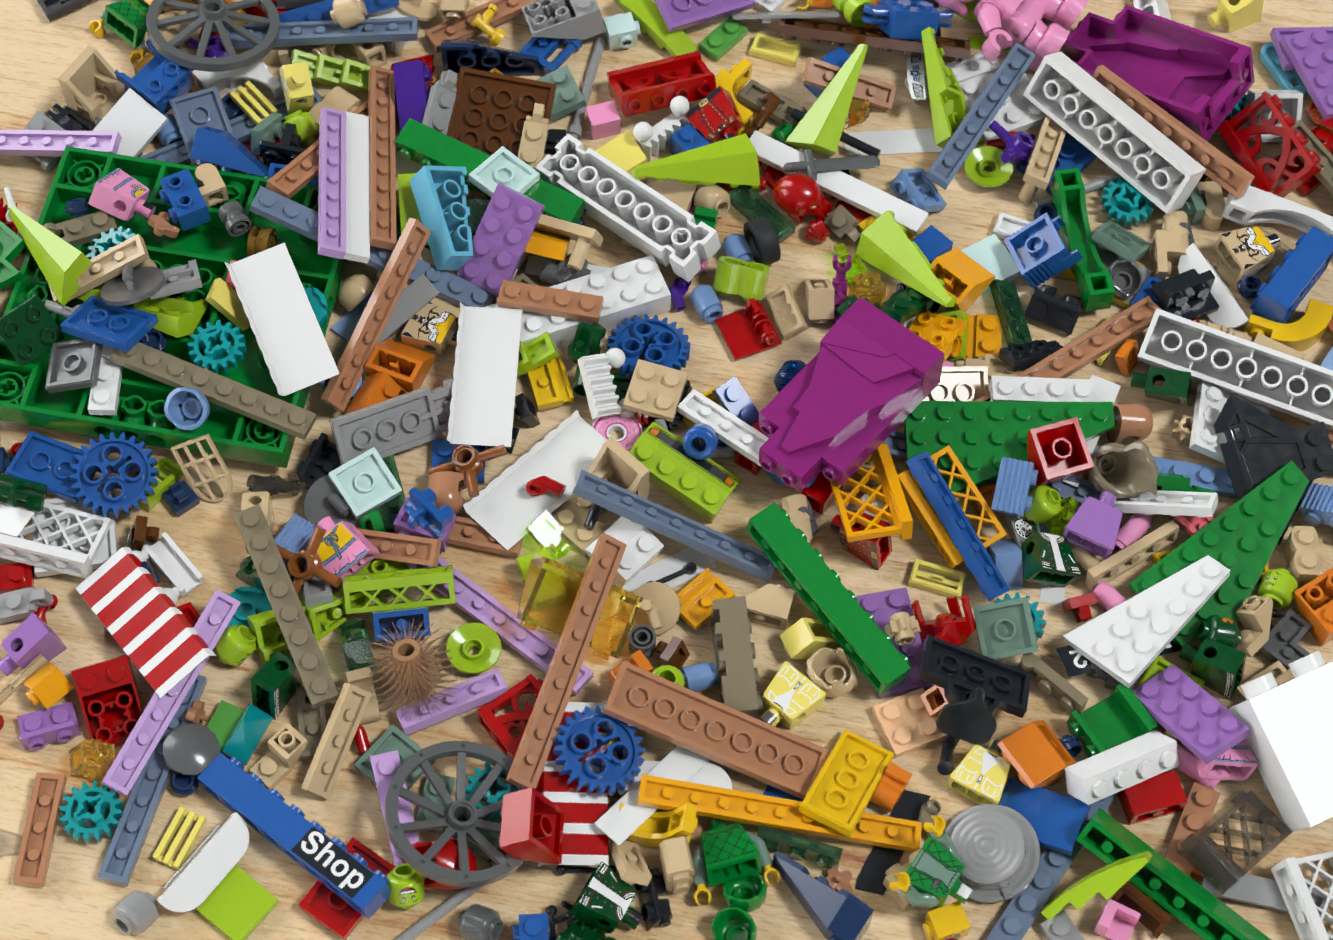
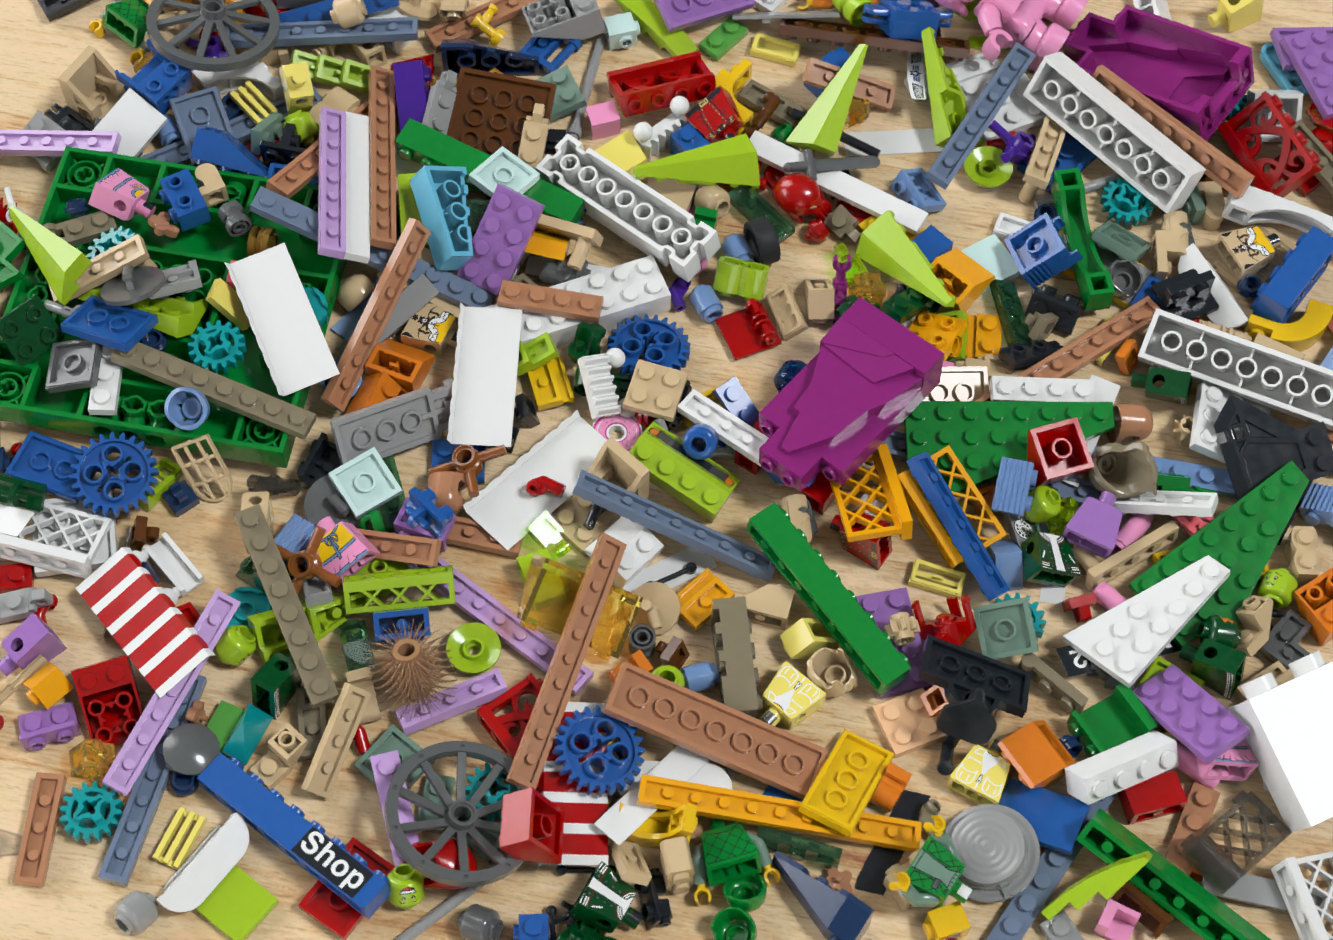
(1041, 324): none -> dark tan tile

